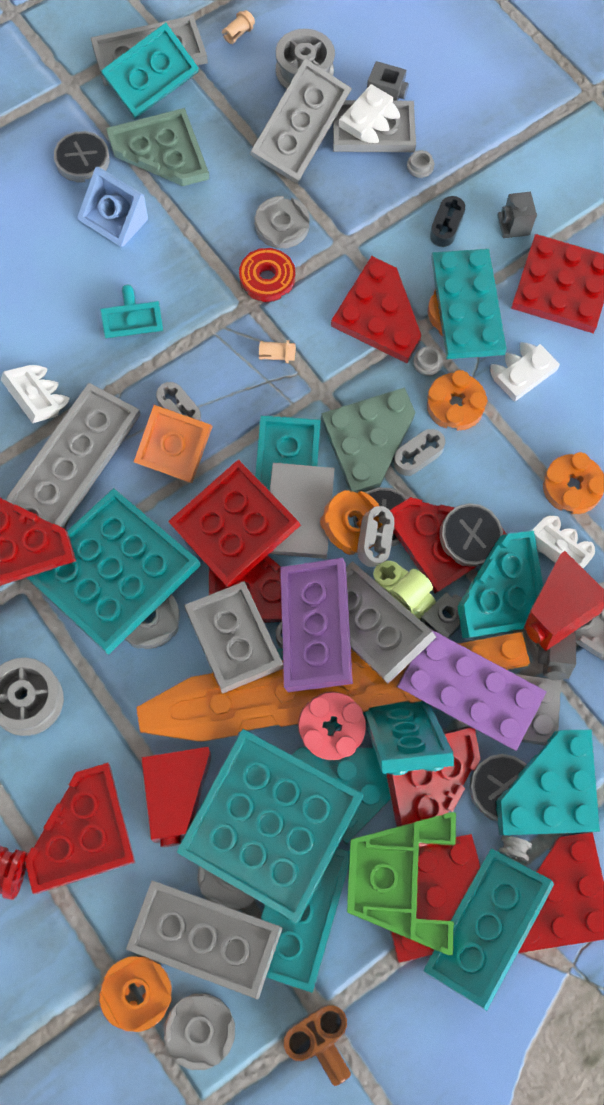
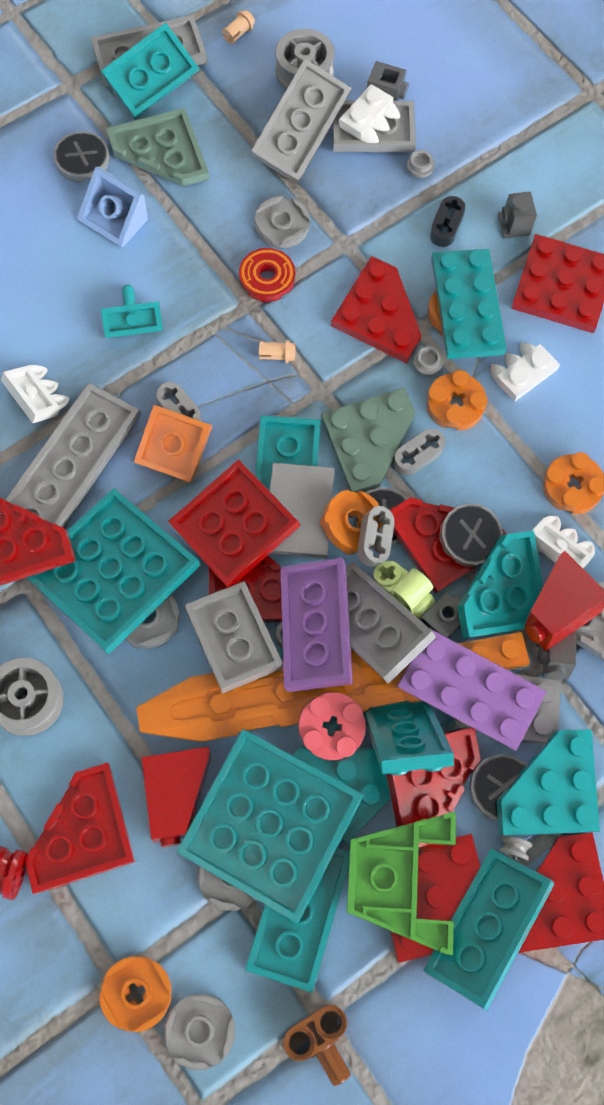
(205, 939): light grey plate -> none

